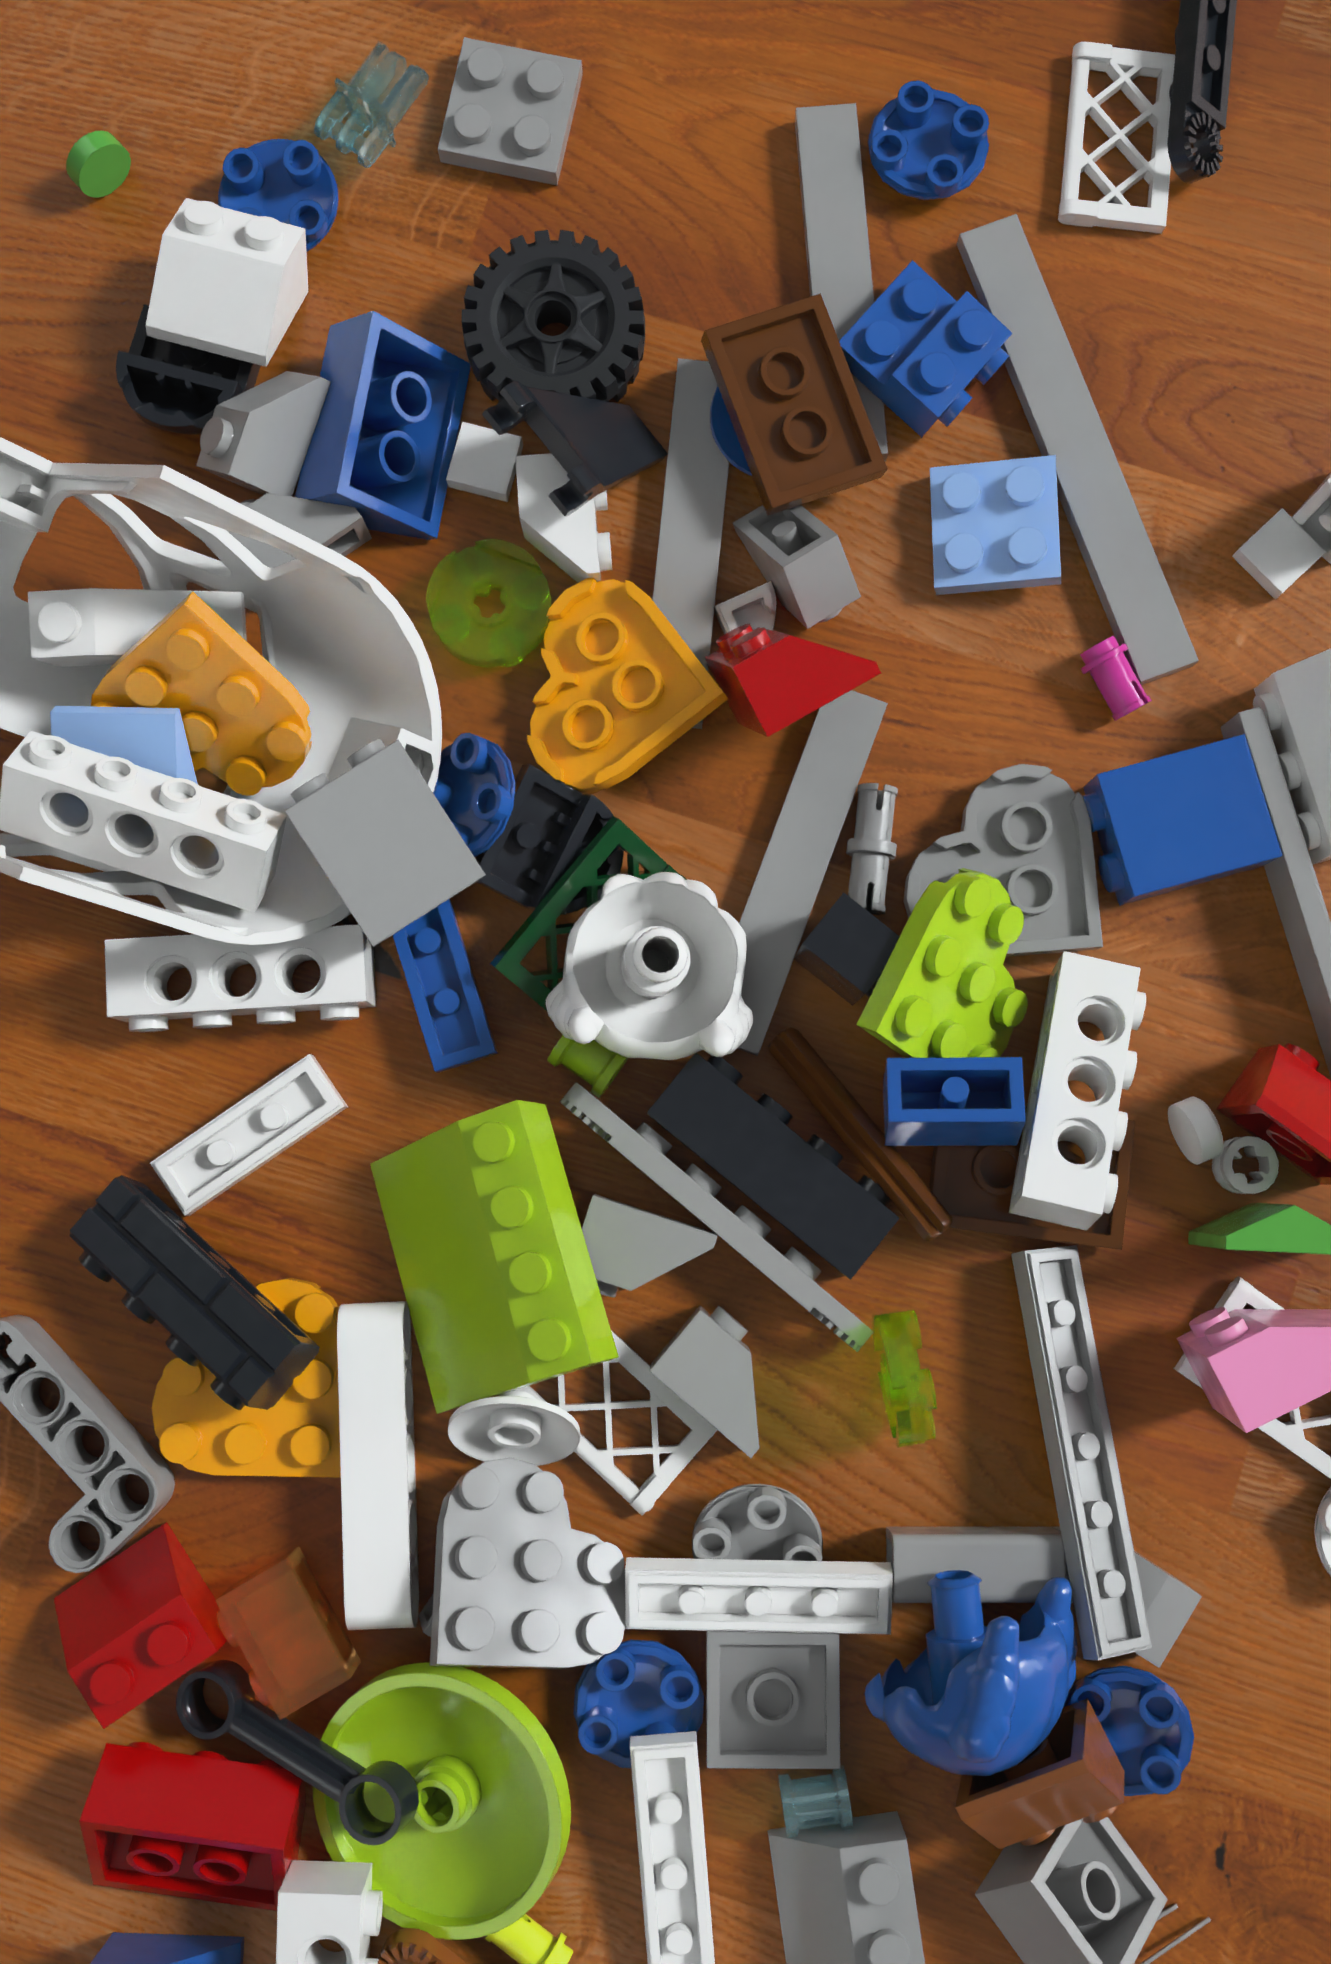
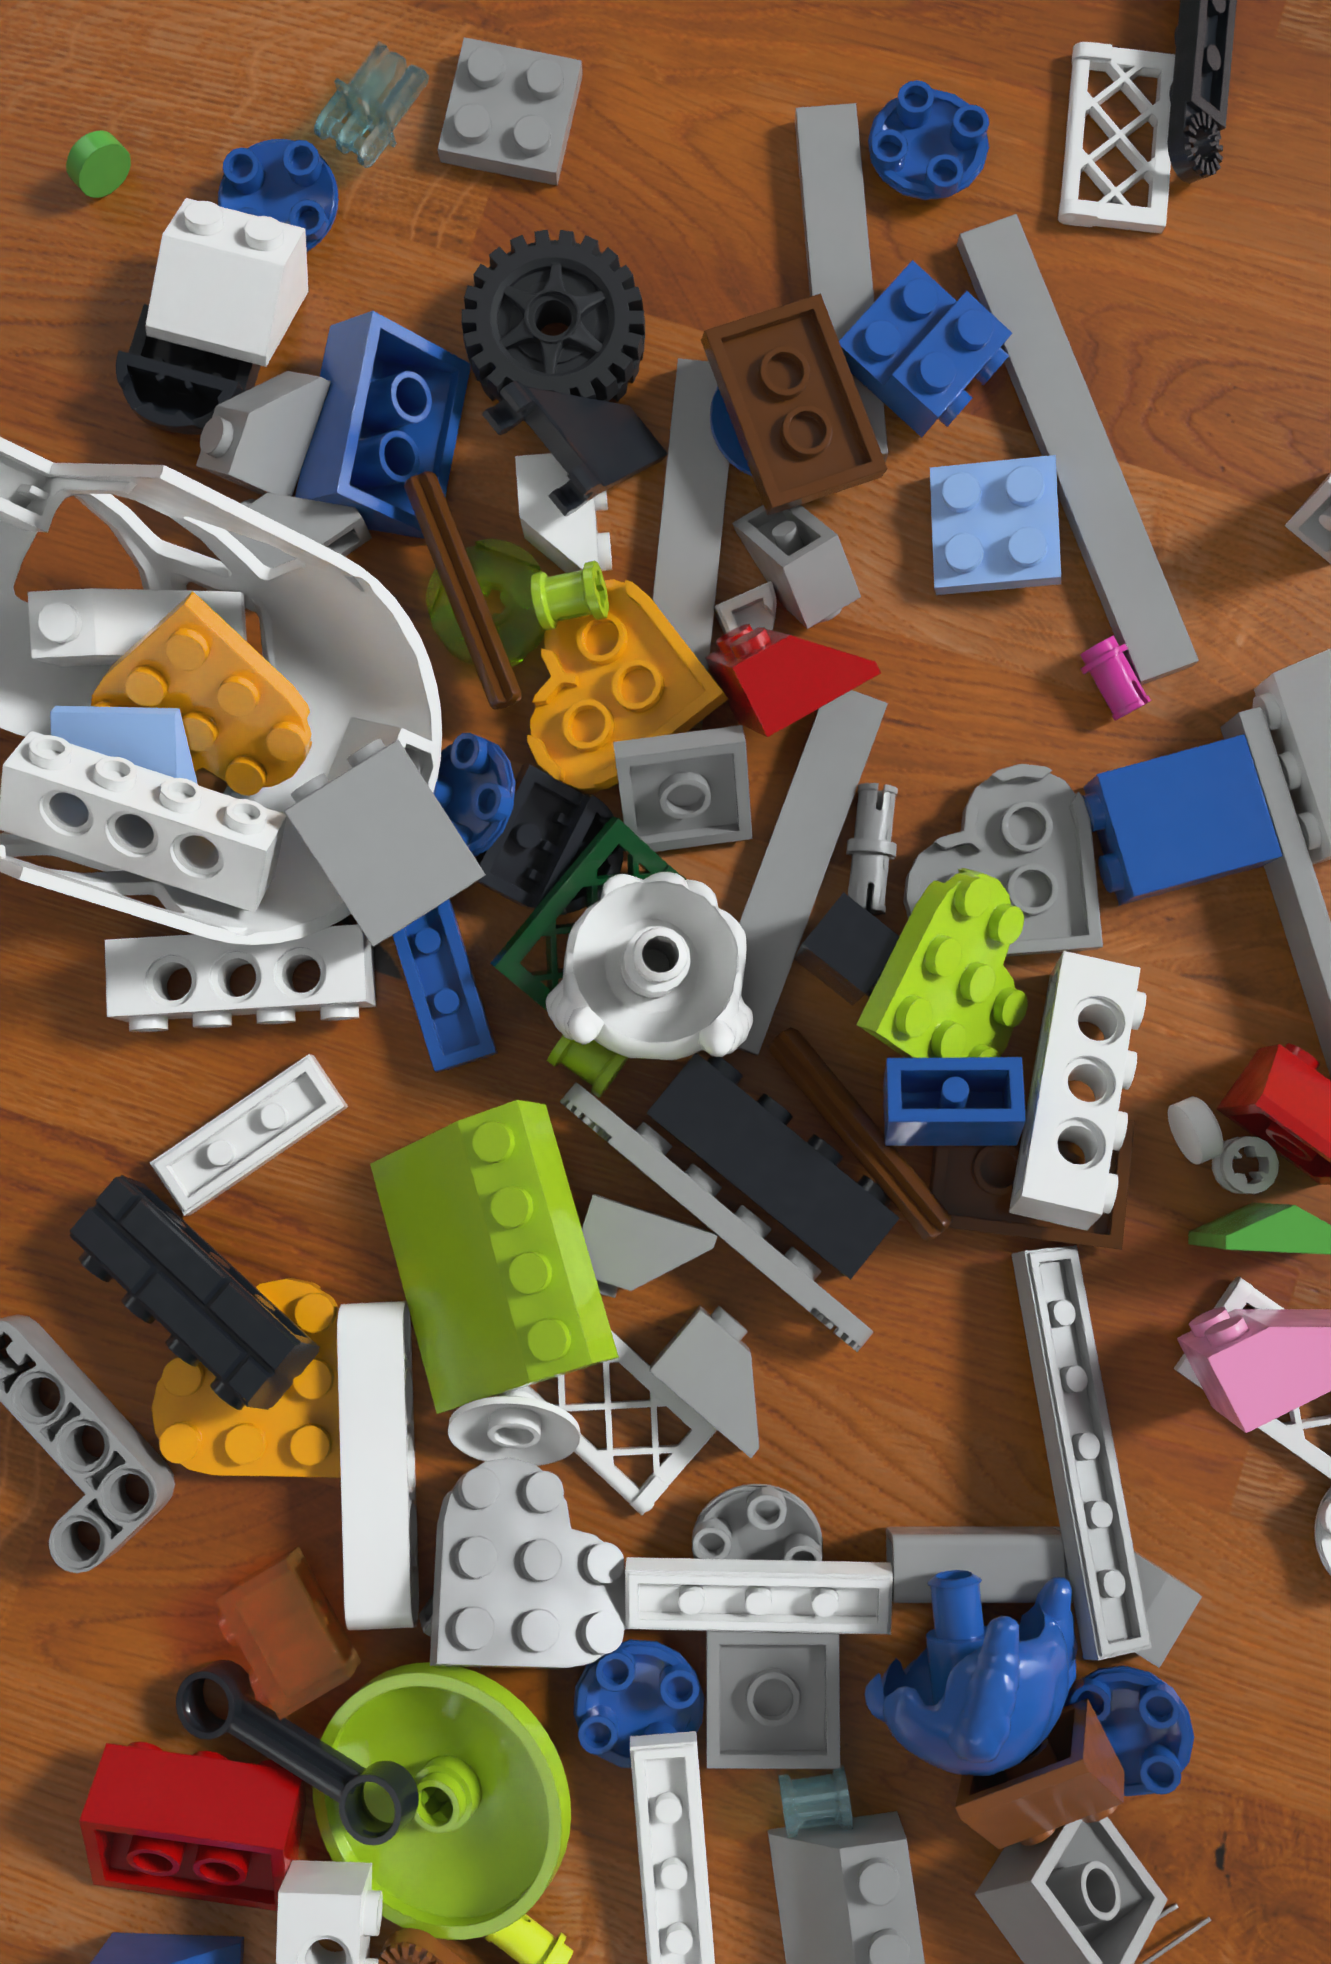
(137, 1625): red slope -> none
(463, 590): none -> reddish brown axle
(484, 462): white tile -> none
(569, 595): none -> lime bush
(685, 788): none -> light grey plate
(905, 1387): clear neon green plate -> none
(1278, 553): white tile -> none

